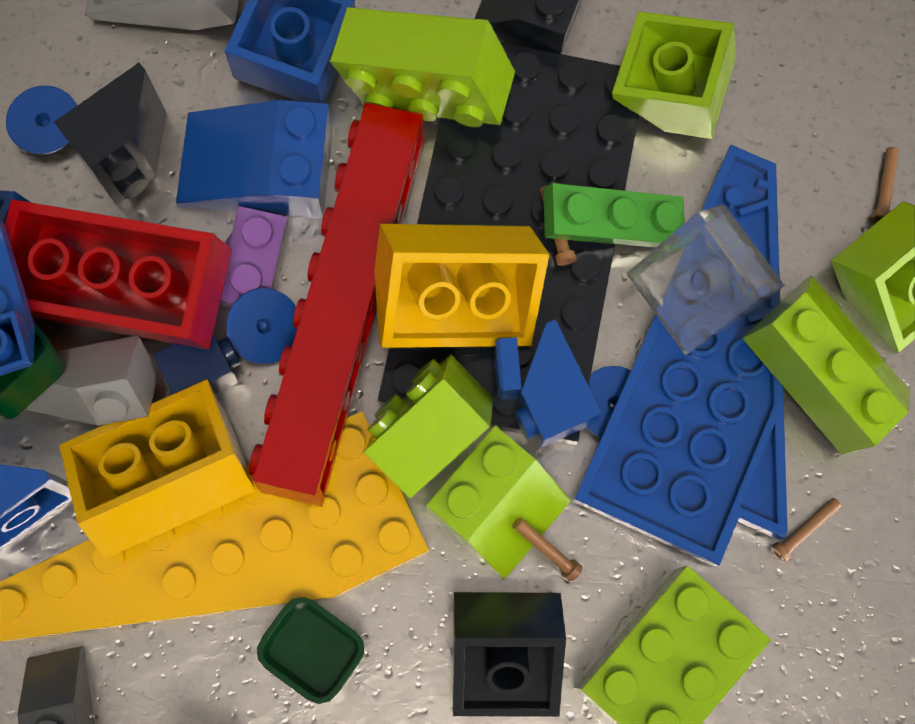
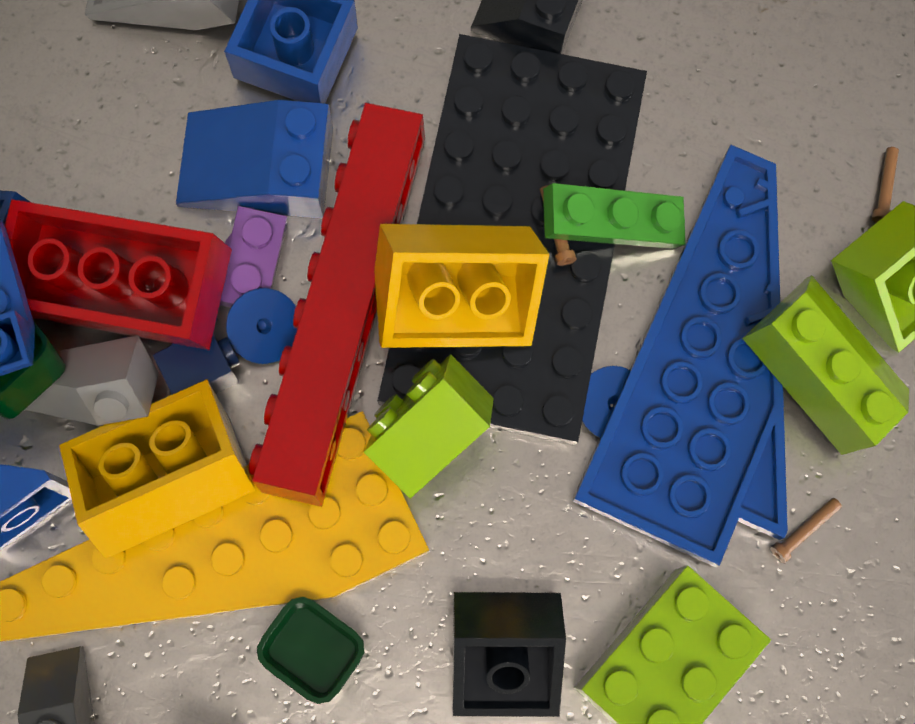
(33, 116): blue piece -> none
(118, 133): black slope -> none
(425, 64): lime brick -> none
(489, 494): lime slope -> none
(507, 369): blue tile -> none
(555, 393): blue slope -> none
(570, 568): medium nougat piece -> none
(677, 72): lime slope -> none
(704, 278): clear slope -> none

